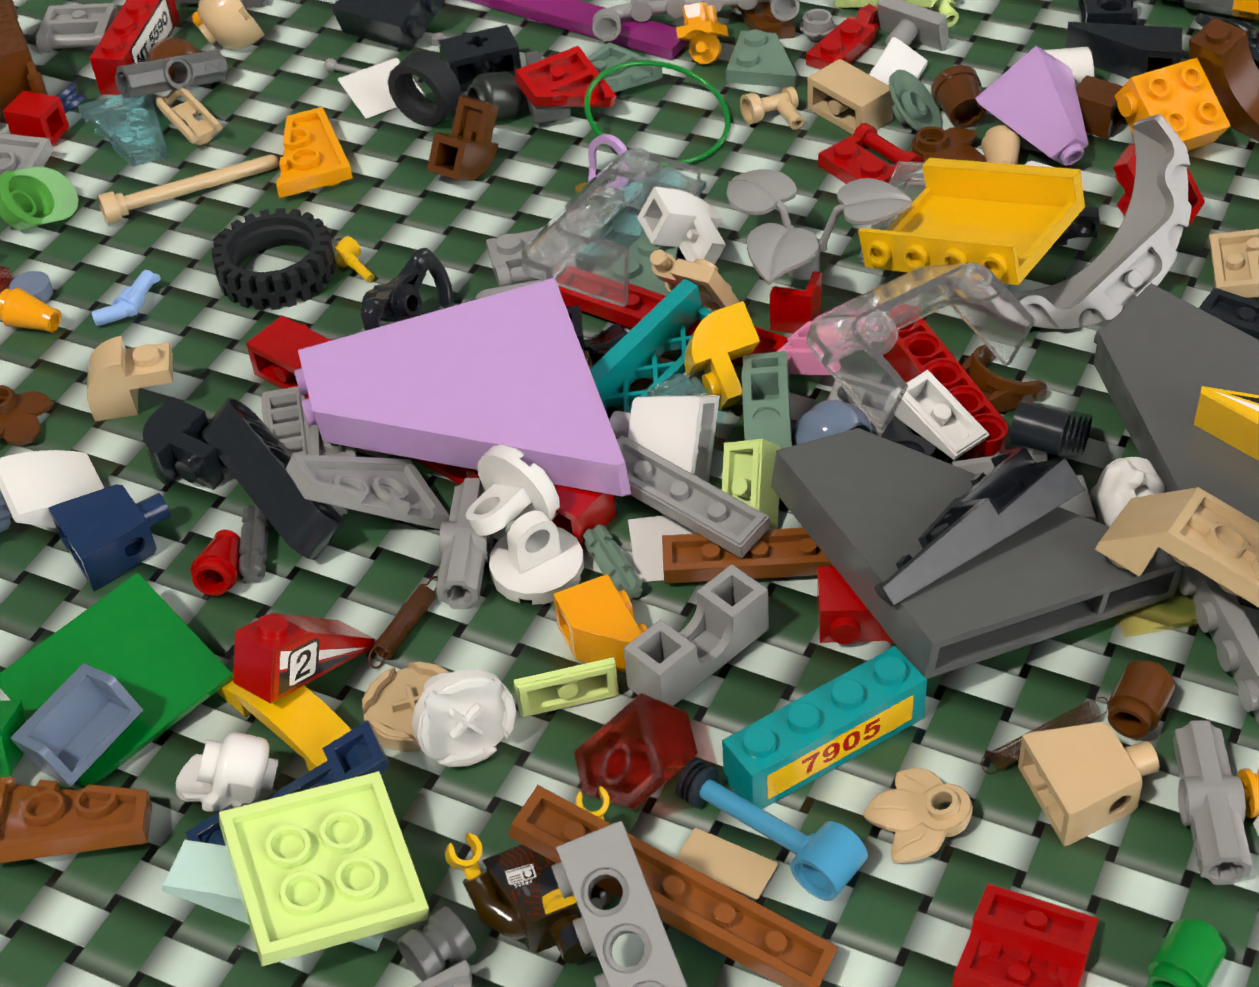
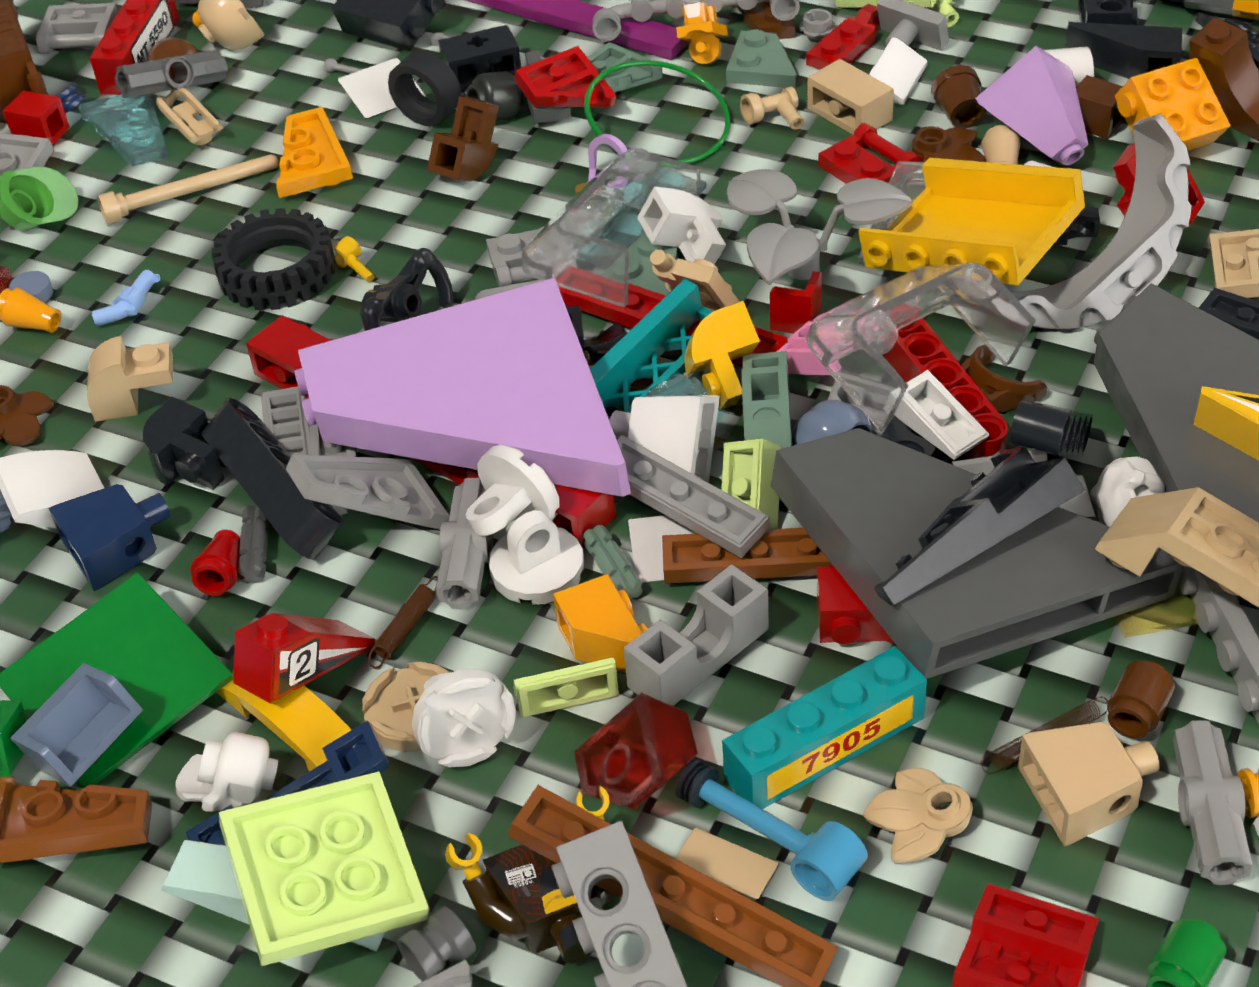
(913, 101): sand green dish -> none

